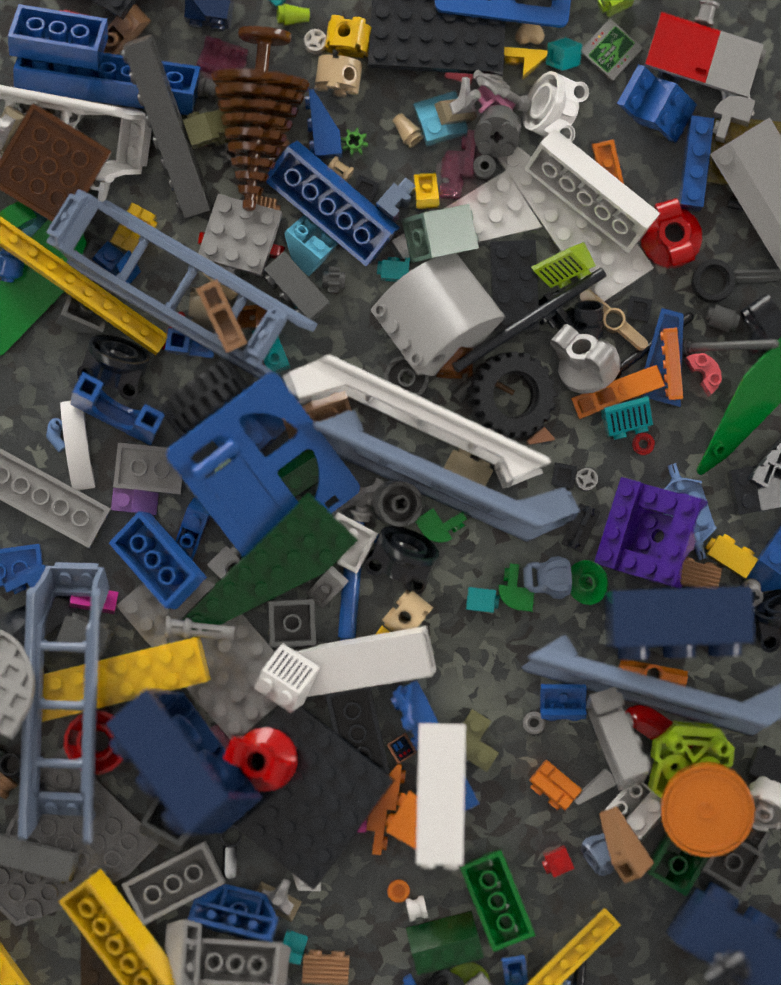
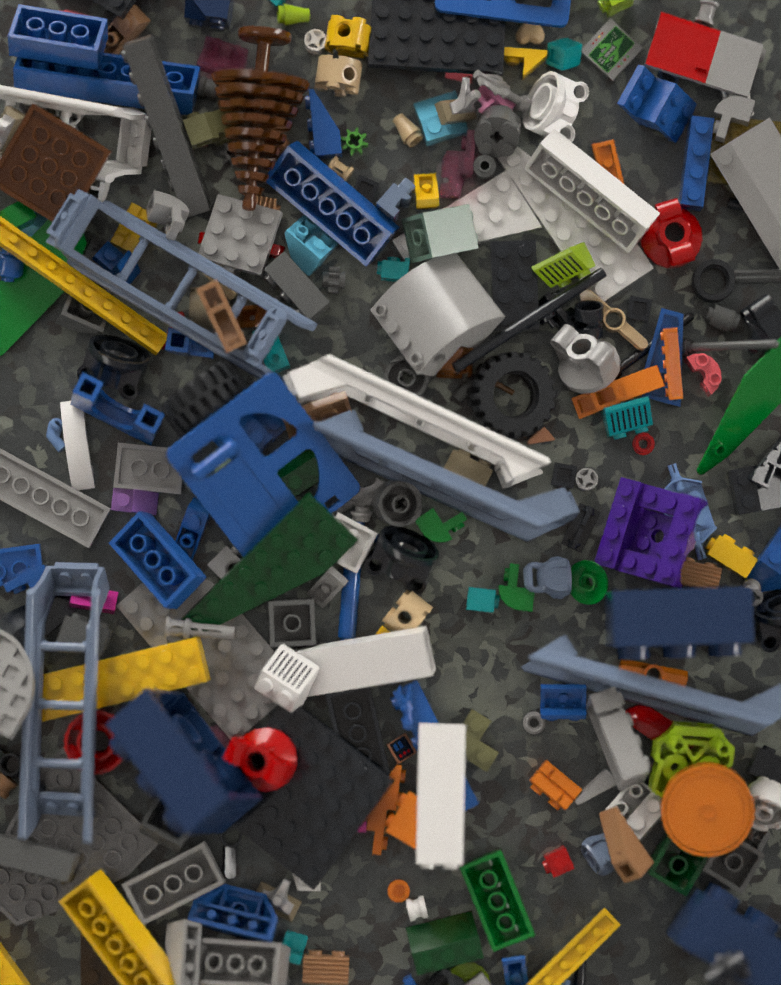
(167, 211): none -> light grey brick

